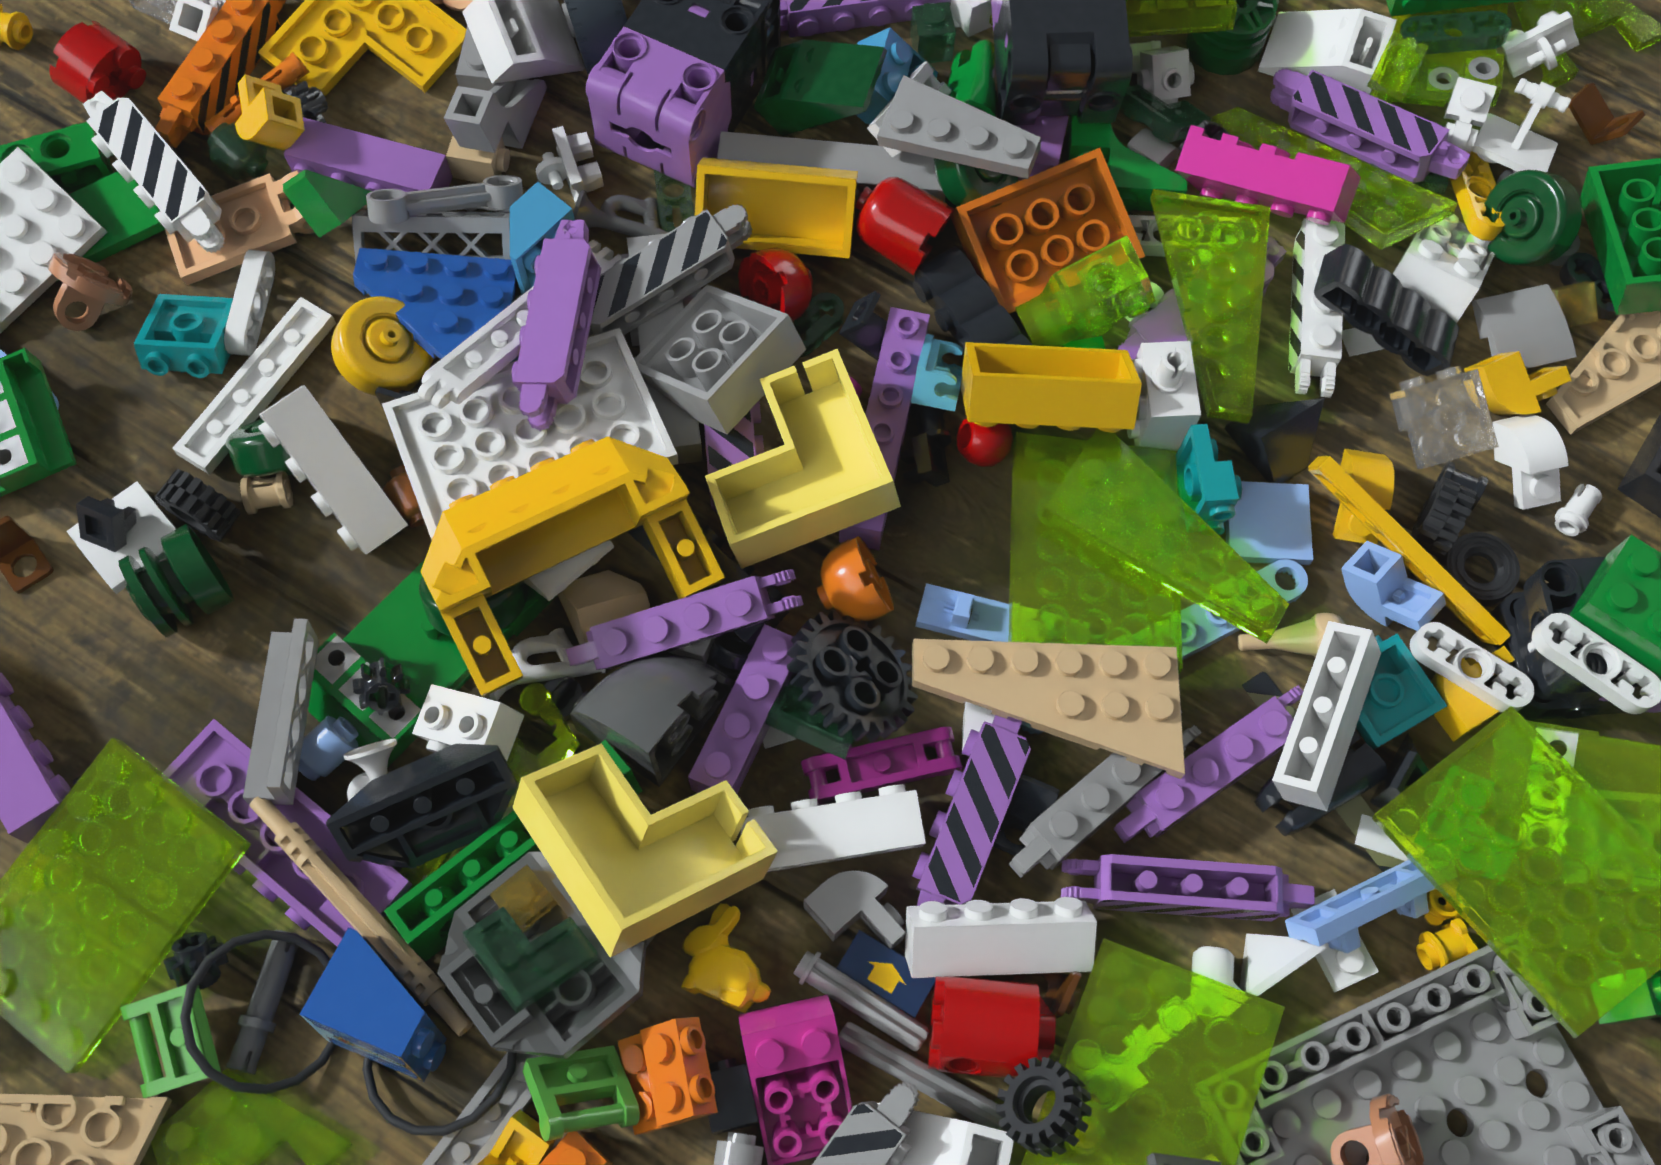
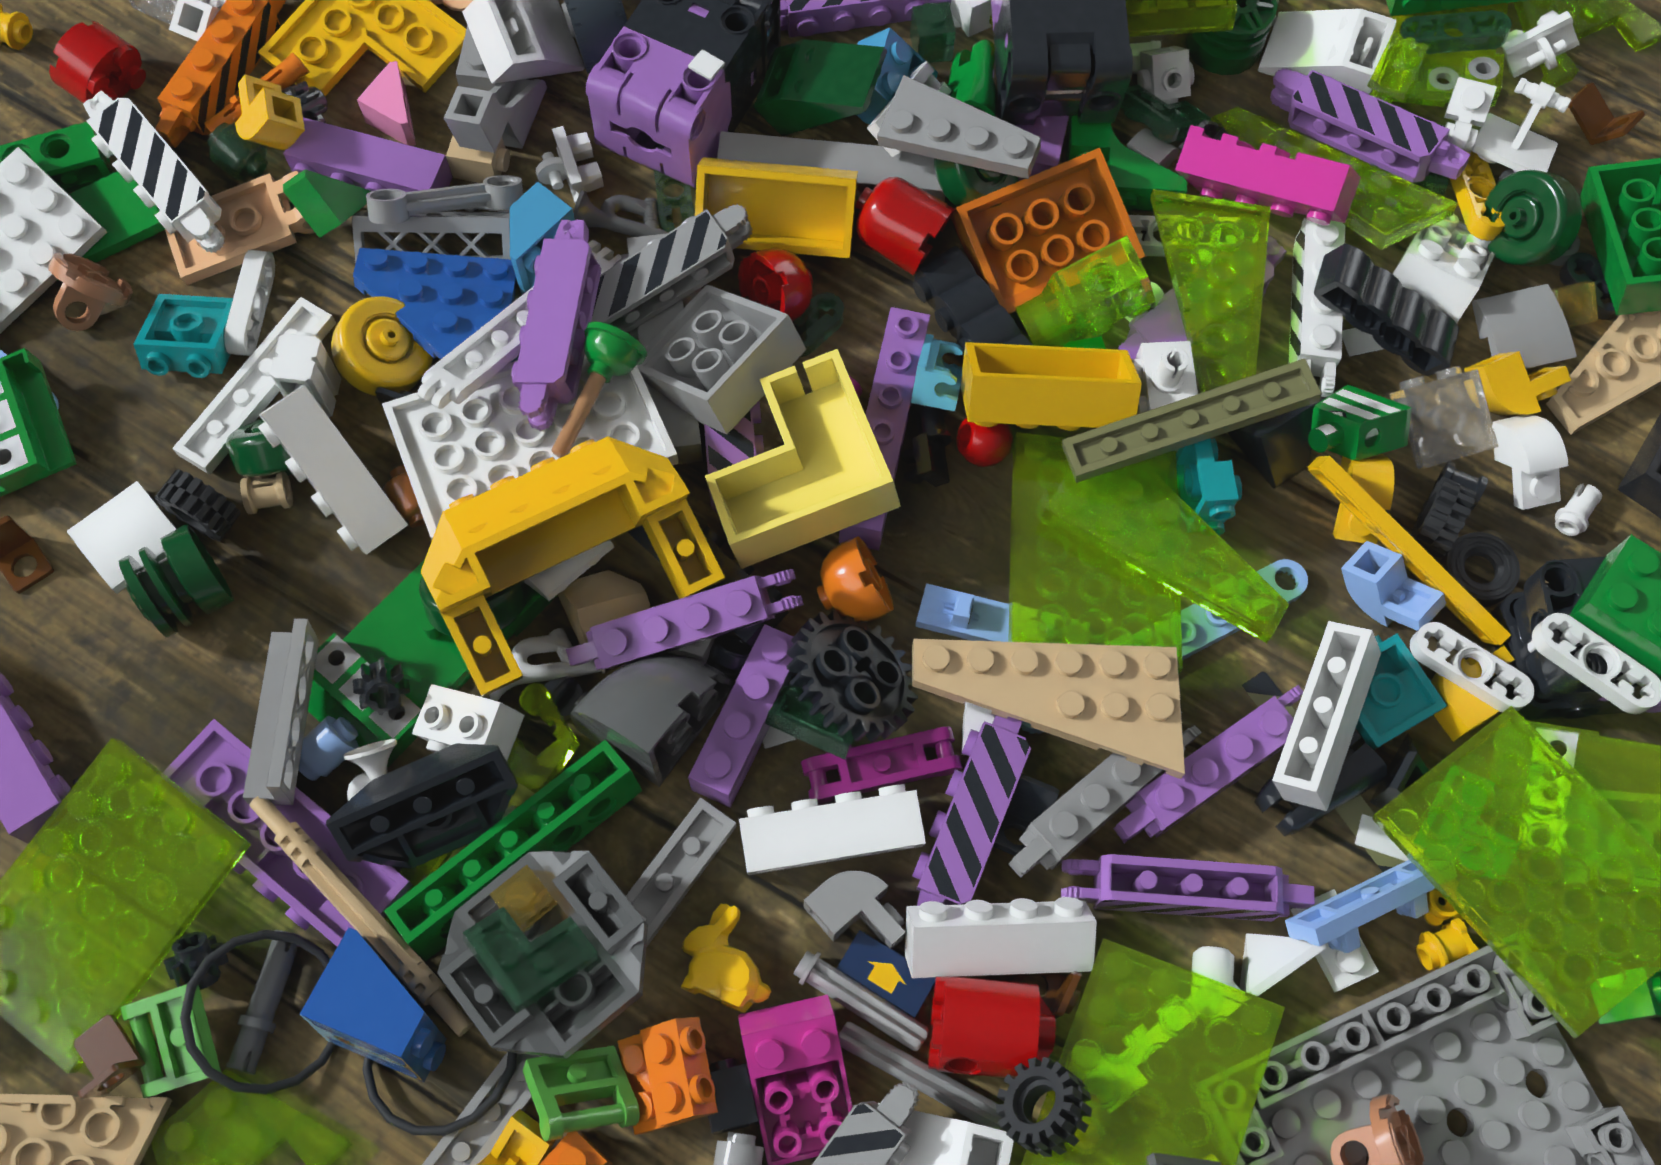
(104, 523): black tile -> none
(107, 1056): none -> reddish brown bracket
(305, 362): none -> white brick
(387, 105): none -> bright pink slope
(610, 354): none -> green piece
(632, 867): light yellow piece -> none
(706, 65): none -> white window
(864, 326): black bracket -> none
(1191, 420): none -> olive plate
(1272, 523): light blue tile -> none
(1297, 638): tan piece -> none
(1359, 424): none -> green torso

